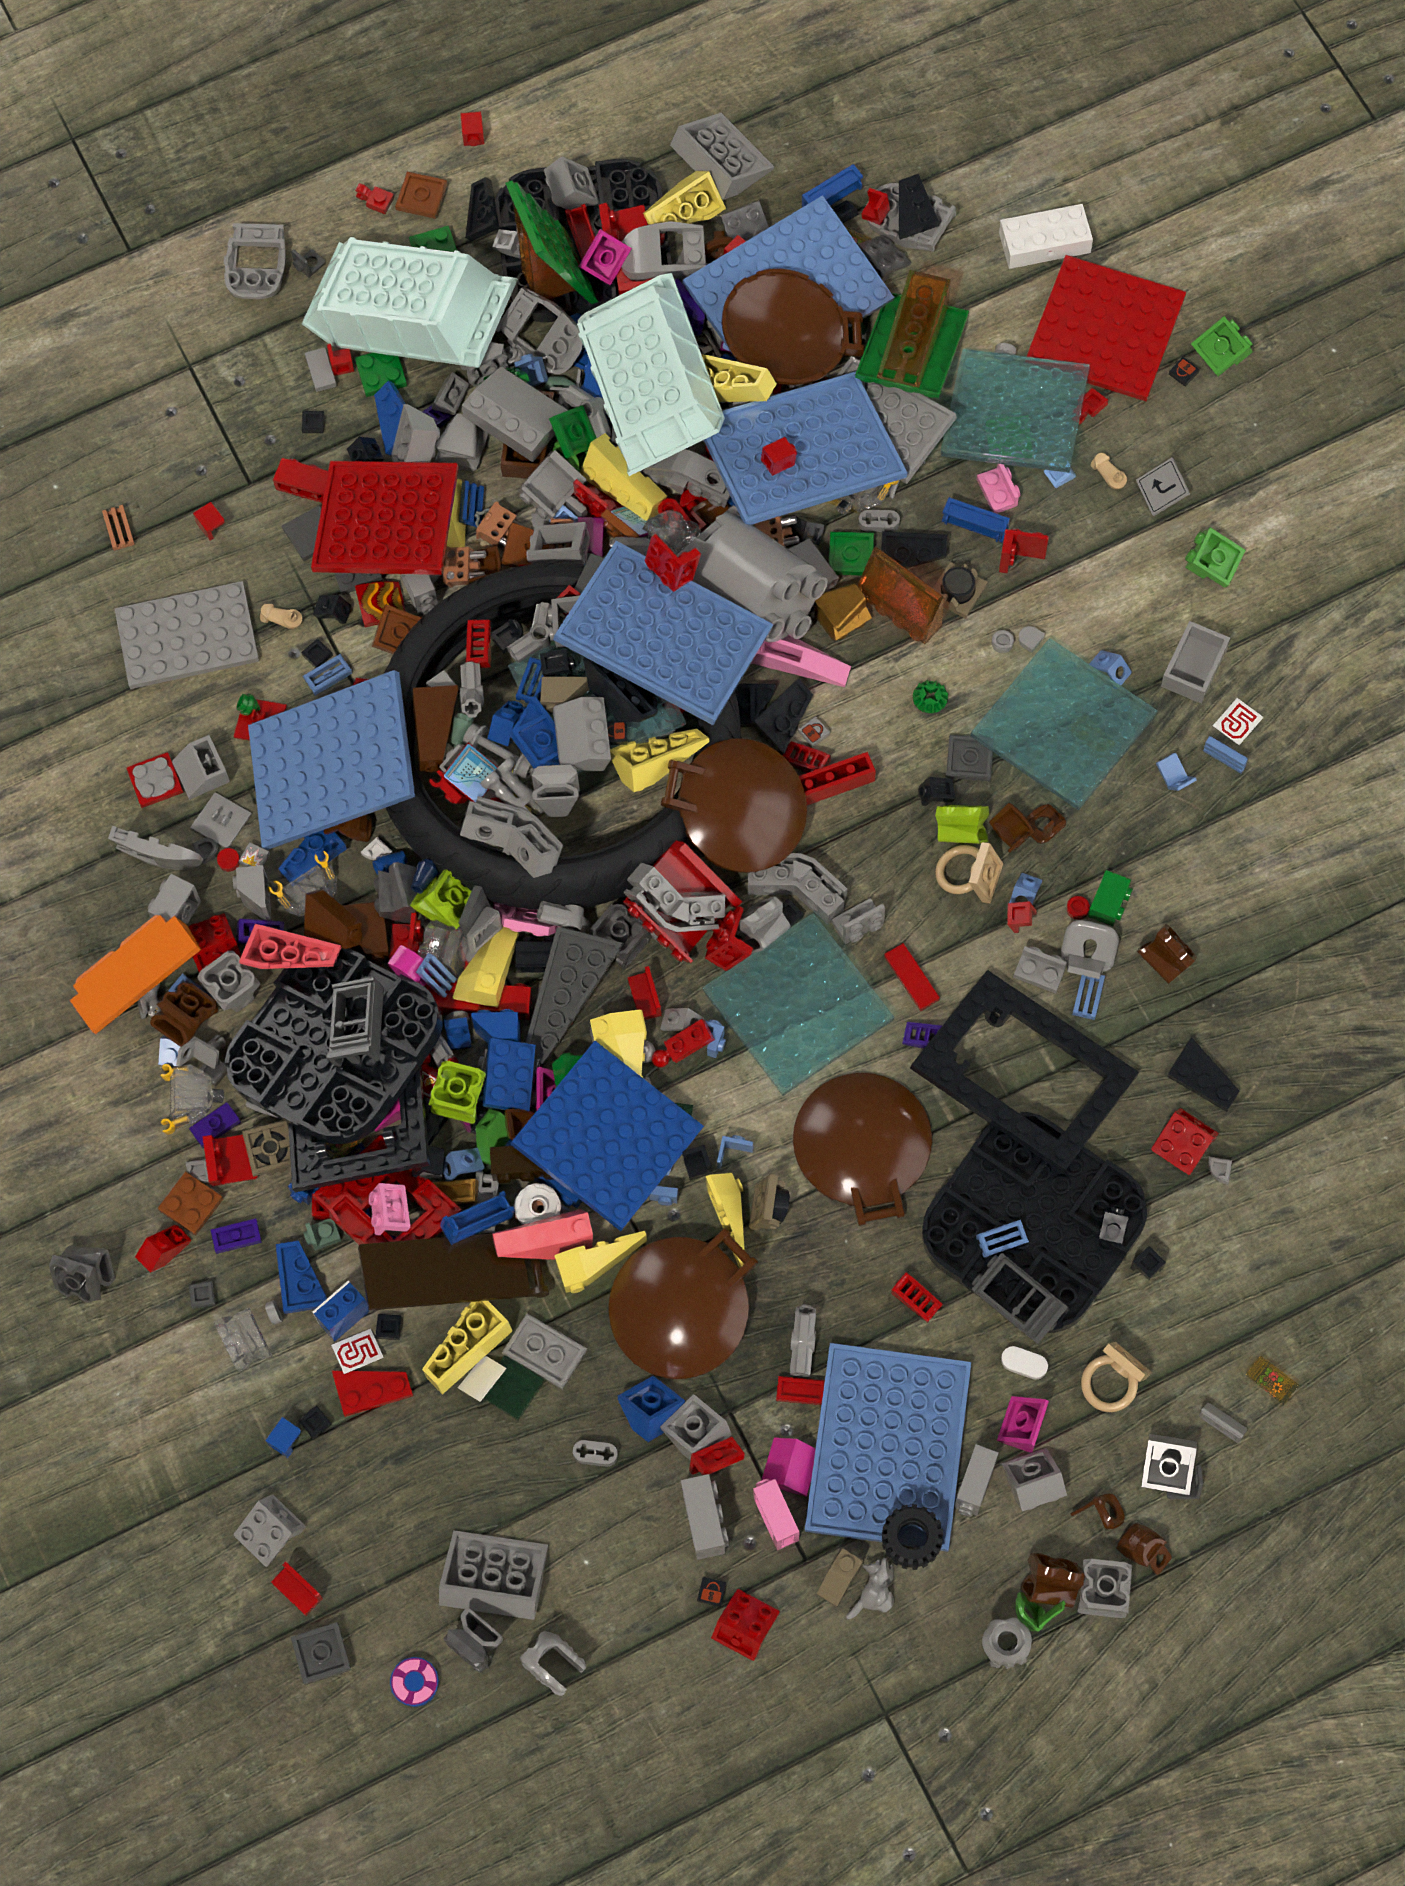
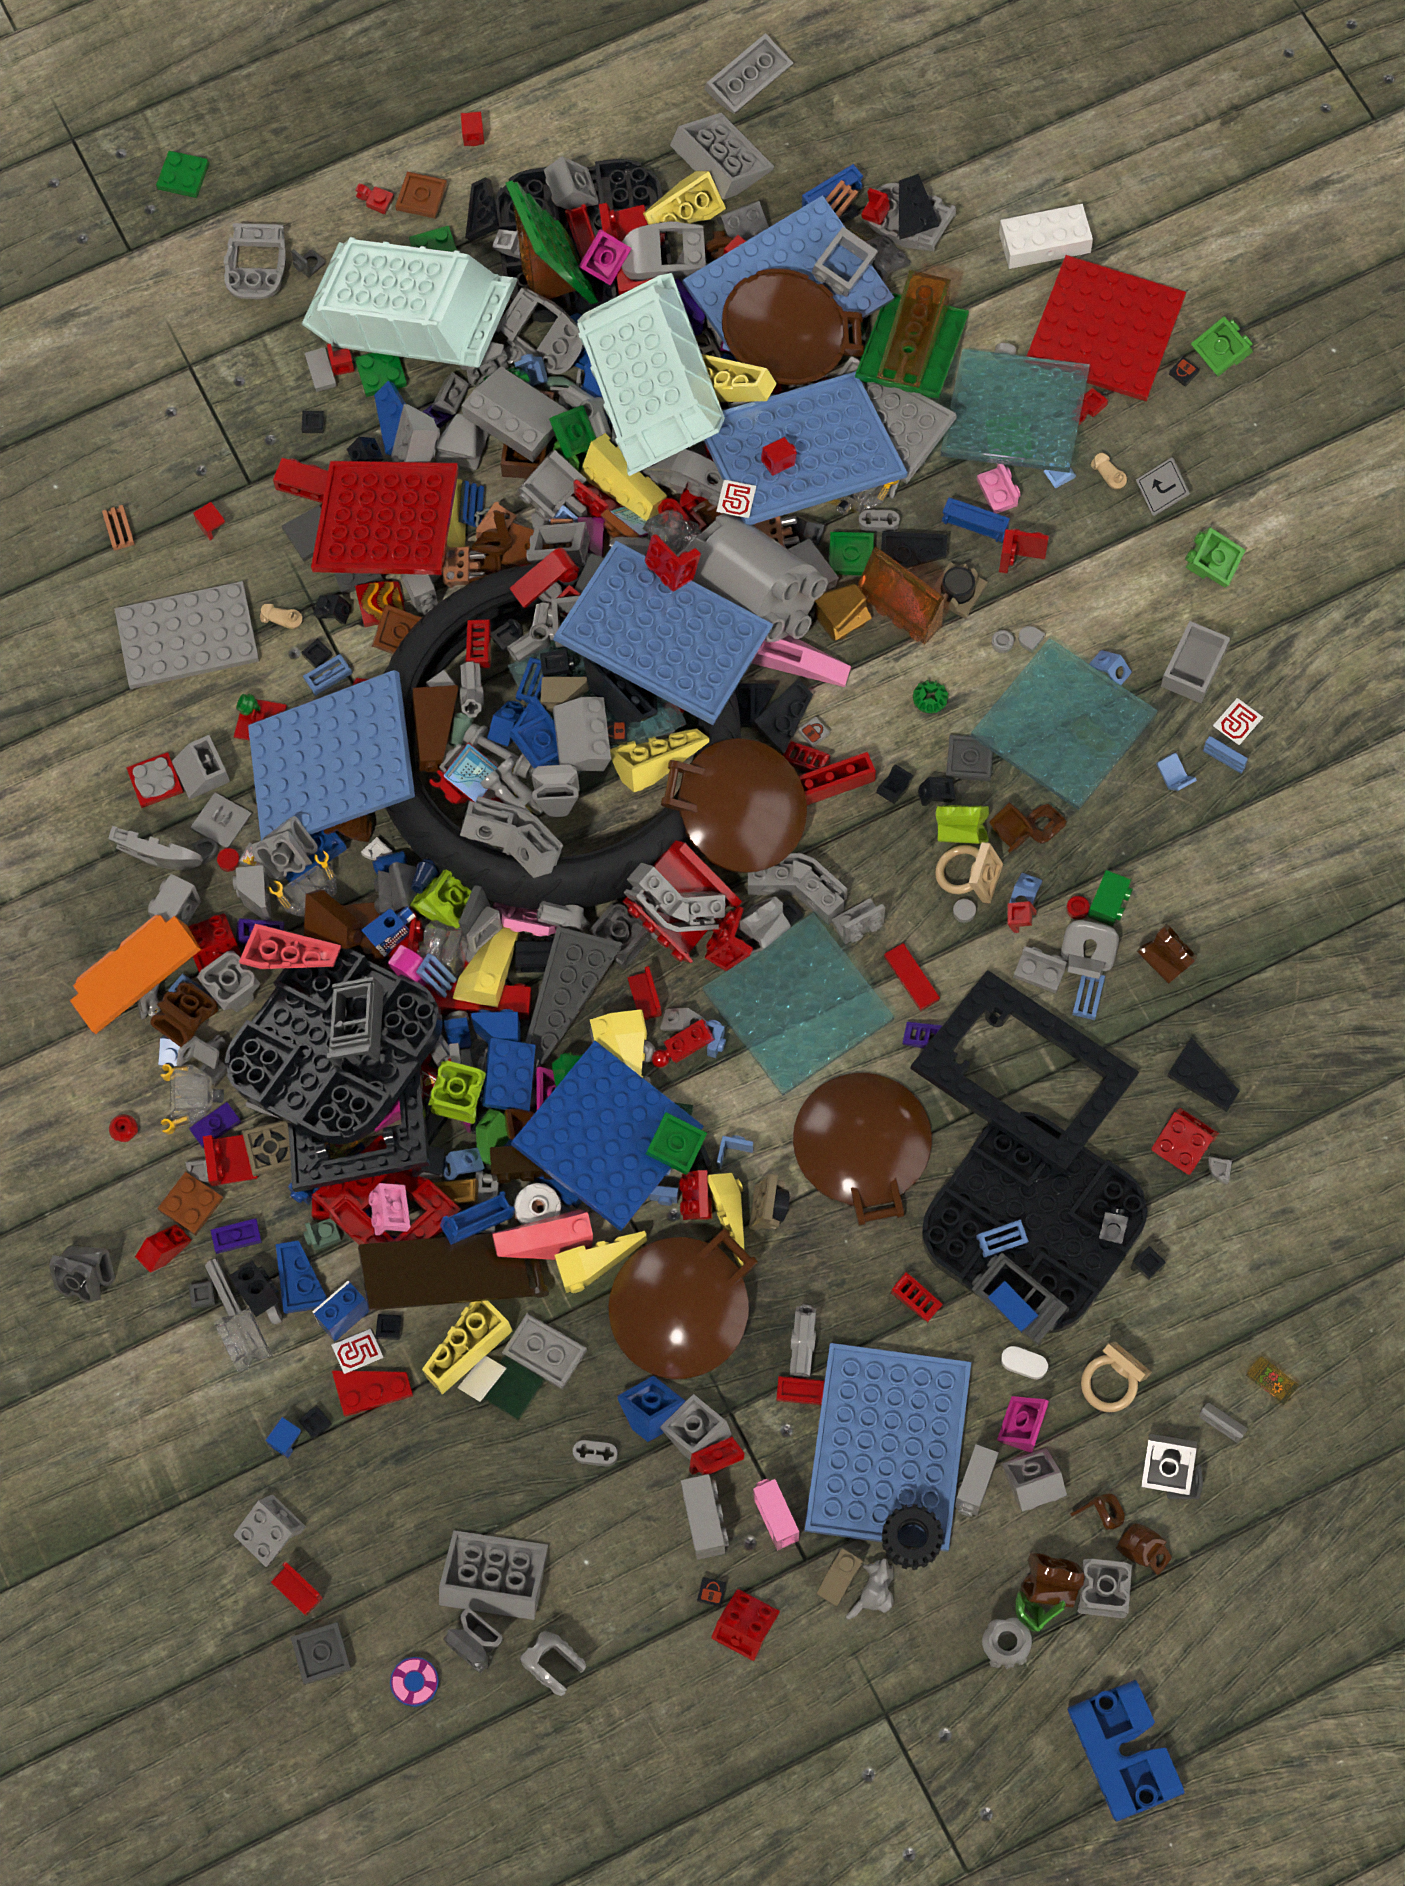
(125, 1134): none -> red plate
(182, 174): none -> green plate
(223, 1287): none -> light grey axle
(254, 1288): none -> black brick
(285, 849): none -> light grey piece
(389, 929): none -> blue torso
(460, 1056): none -> light grey slope
(501, 535): none -> reddish brown piece
(551, 593): none -> light grey tile
(553, 567): none -> red door
(676, 1143): none -> green plate
(695, 1198): none -> red plate
(736, 498): none -> white sticker
(748, 74): none -> light grey slope
(790, 1465): dark pink slope -> none
(846, 189): none -> nougat tile
(855, 246): none -> light grey window
(895, 784): none -> black bracket
(964, 910): none -> light grey tile
(1013, 1306): none -> blue tile
(1117, 1775): none -> blue connector

